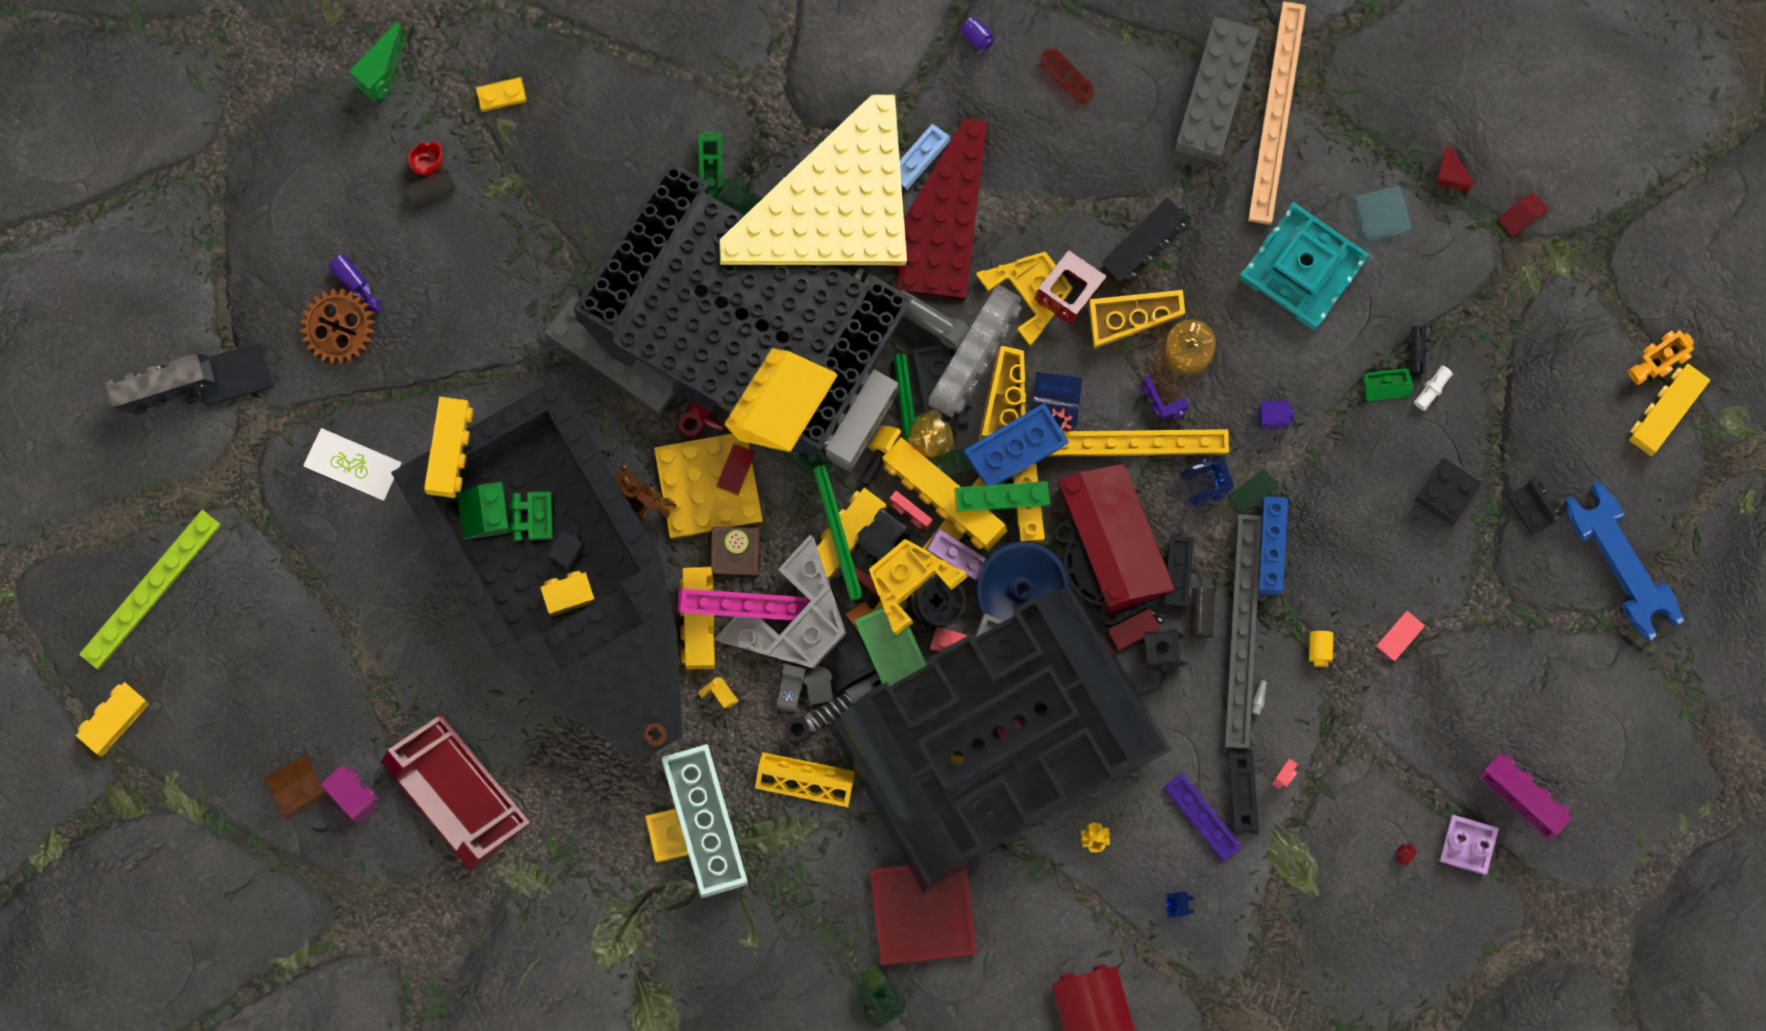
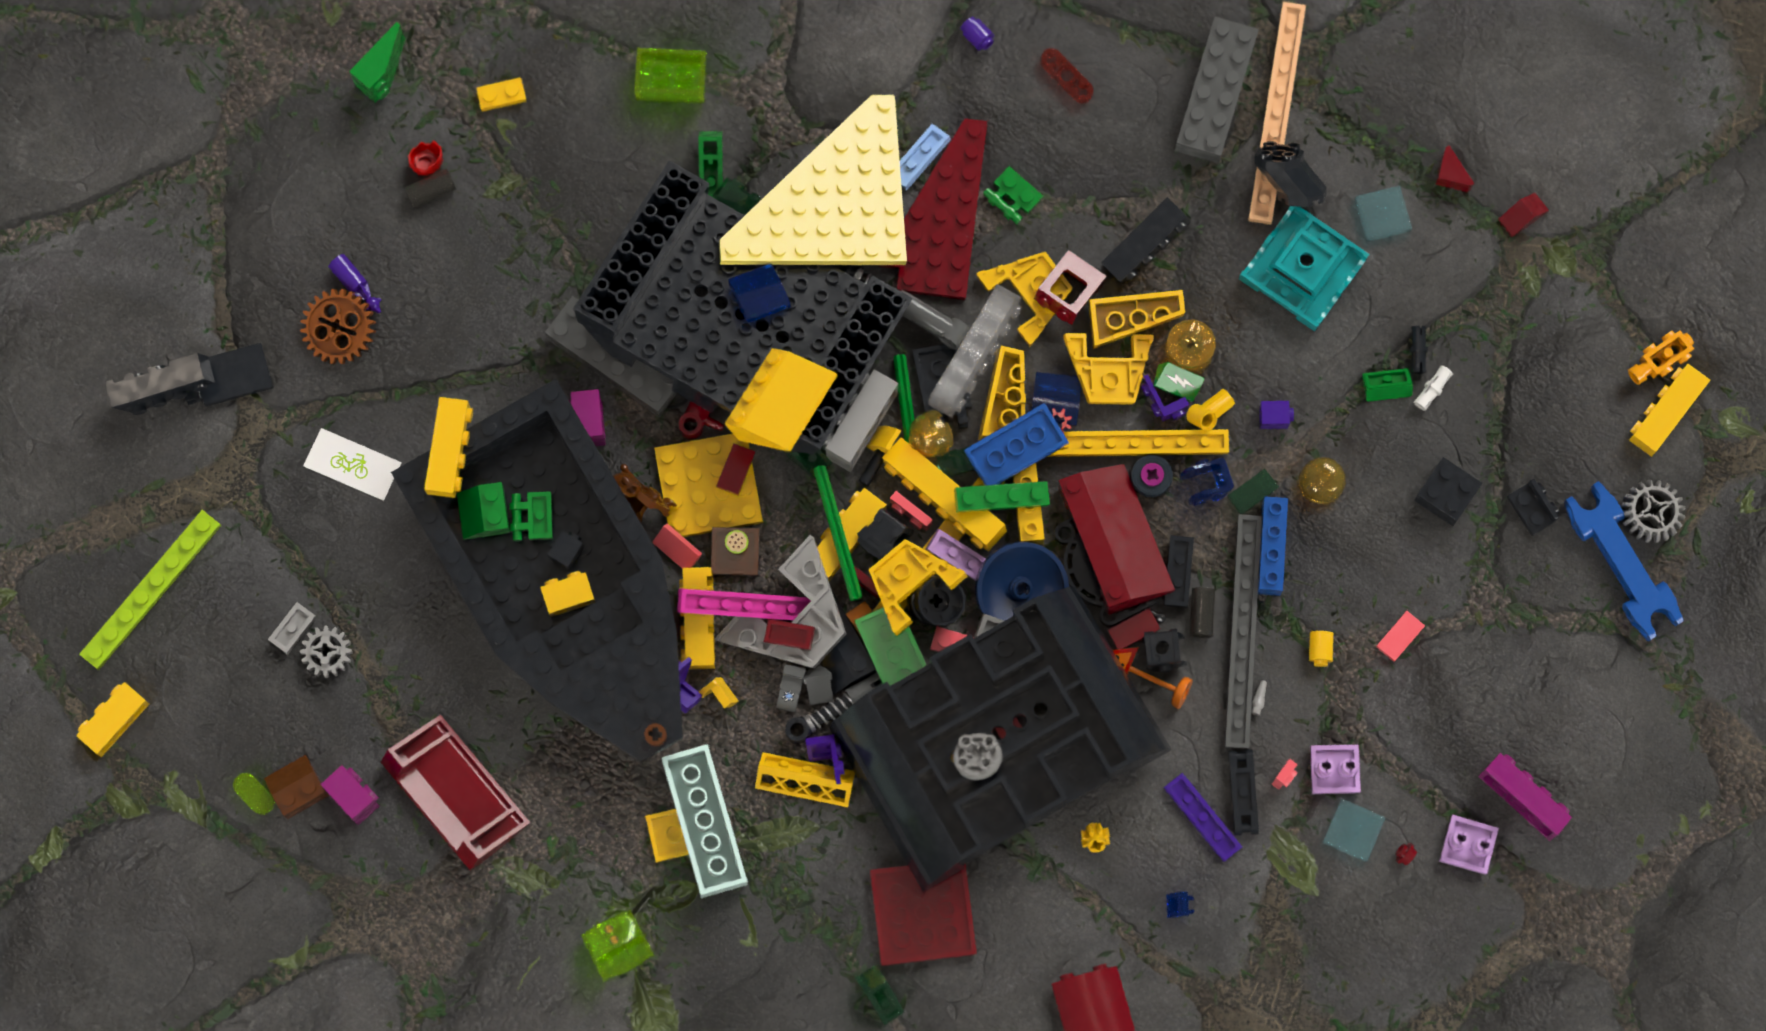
(253, 793): none -> clear neon green tile
(292, 628): none -> light grey plate
(326, 641): none -> light grey gear
(590, 412): none -> magenta brick
(617, 945): none -> clear neon green piece
(670, 75): none -> clear neon green brick
(676, 547): none -> coral tile
(689, 695): none -> dark purple bracket
(759, 293): none -> clear blue slope
(789, 634): none -> dark red tile
(825, 748): none -> dark purple bracket
(977, 756): none -> light grey tile
(1017, 190): none -> green plate
(1109, 378): none -> yellow wing
(1145, 482): none -> black wheel
(1177, 381): none -> slope
(1180, 694): none -> orange piece
(1206, 415): none -> yellow piece
(1290, 174): none -> black brick
(1322, 480): none -> clear yellow cylinder
(1335, 769): none -> lavender plate
(1354, 830): none -> clear light blue tile
(1648, 503): none -> light grey gear

